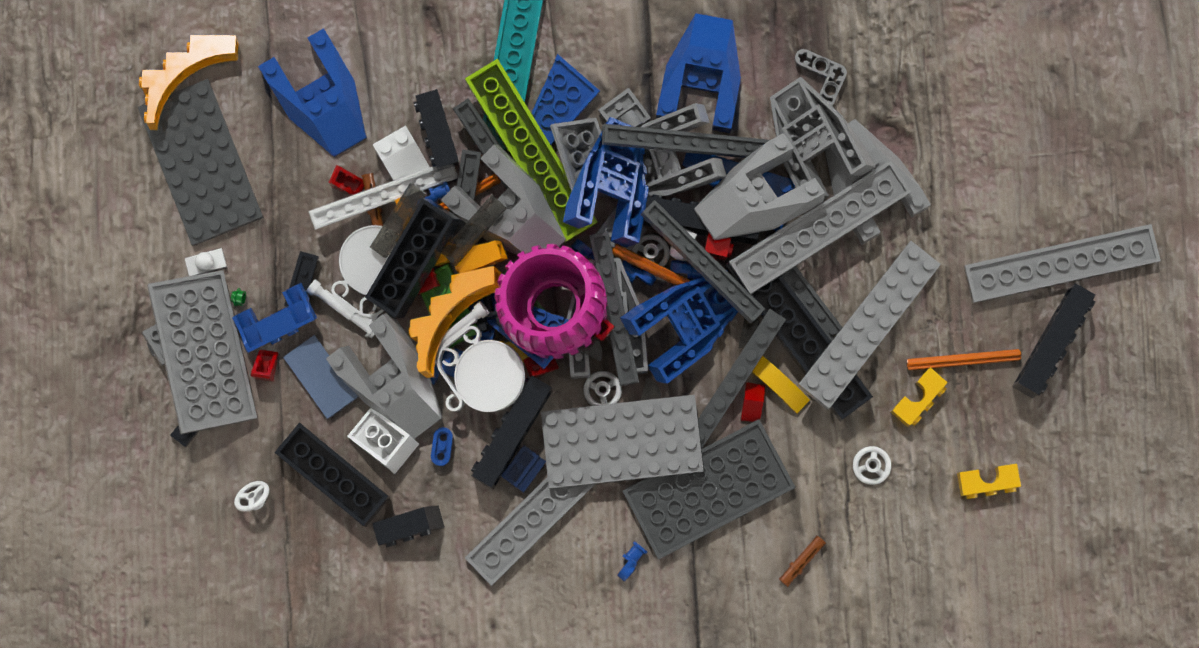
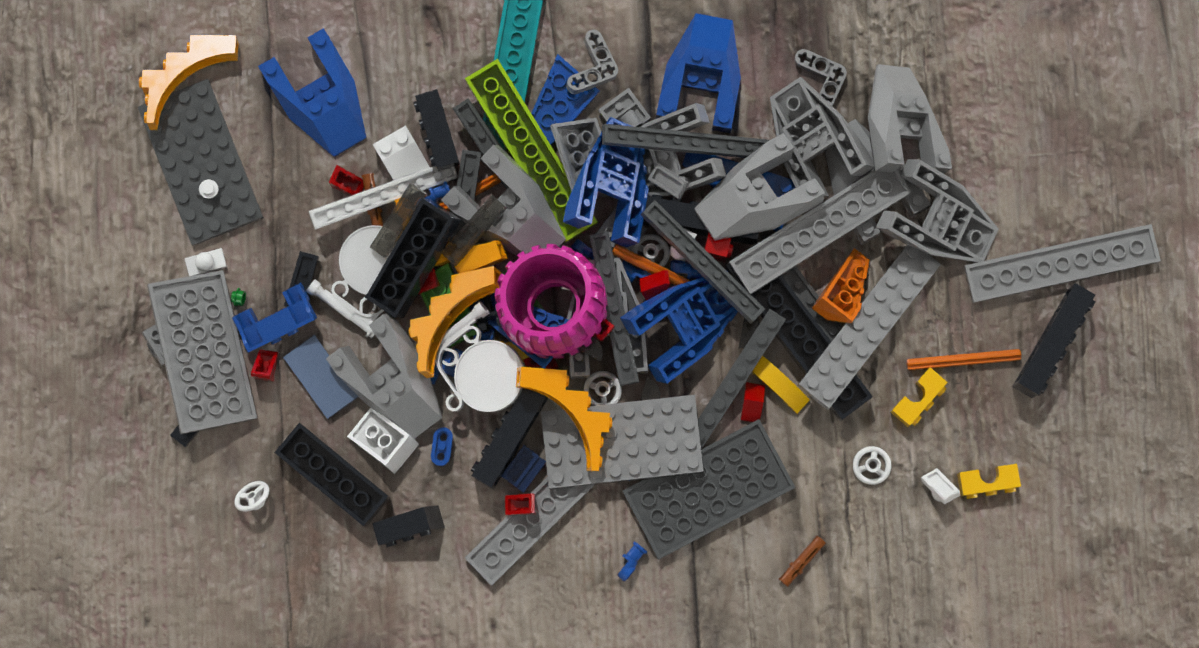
(208, 189): none -> white plate
(520, 504): none -> red slope
(590, 424): none -> light orange arch
(600, 65): none -> light grey beam
(654, 284): none -> red slope
(668, 181): none -> light grey tile
(843, 294): none -> orange wedge
(902, 111): none -> light grey wedge
(941, 487): none -> white tile
(954, 224): none -> light grey wedge

